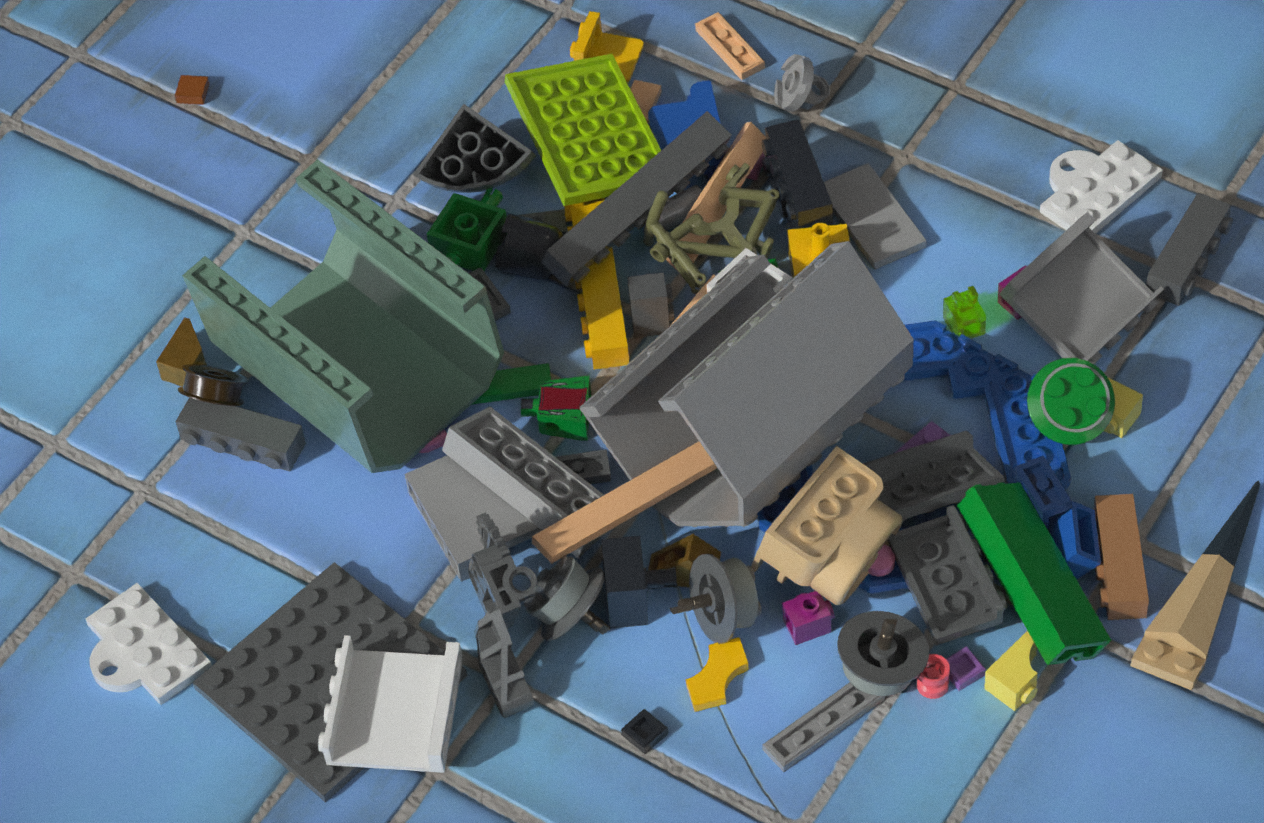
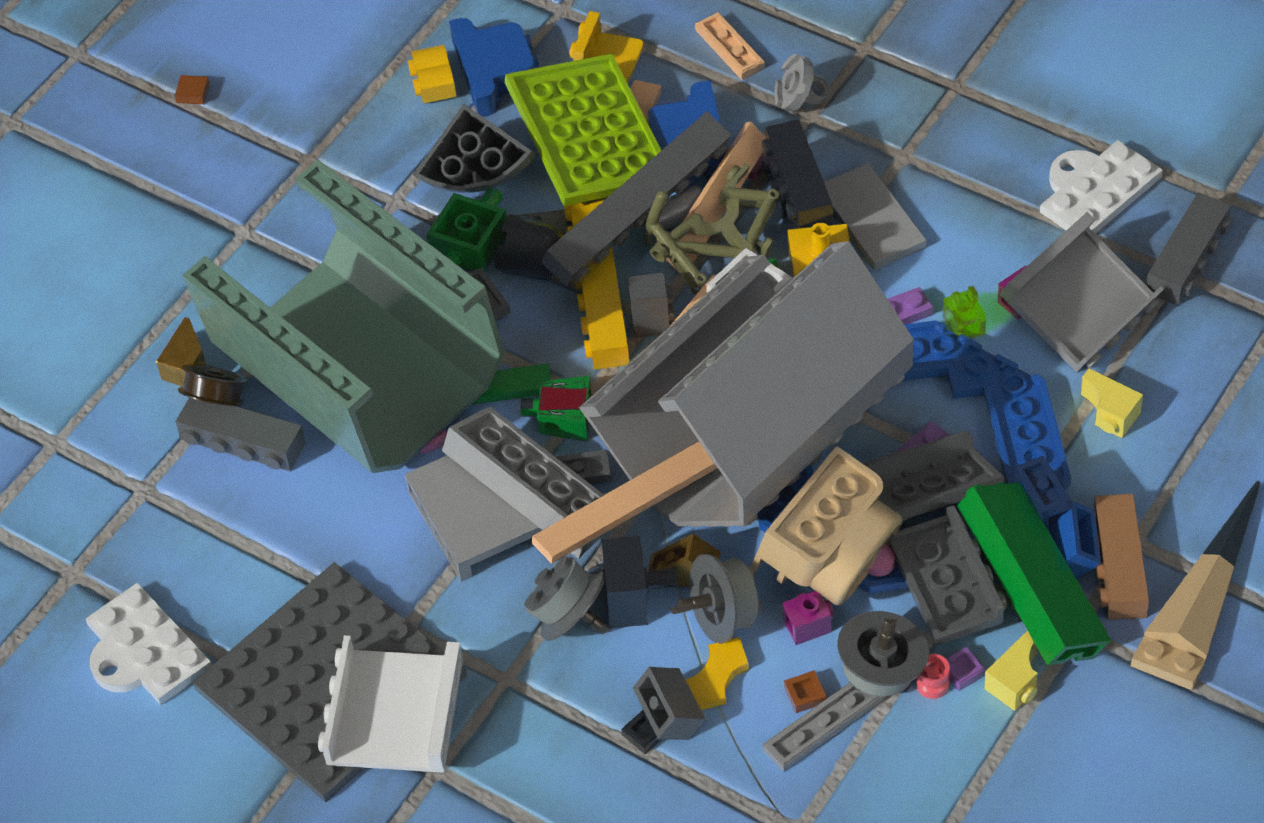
(433, 74): none -> yellow brick
(488, 56): none -> blue brick
(492, 577): dark grey connector -> none
(668, 703): none -> dark grey brick
(804, 691): none -> dark orange tile
(911, 305): none -> medium lavender plate
(1071, 401): green piece -> none

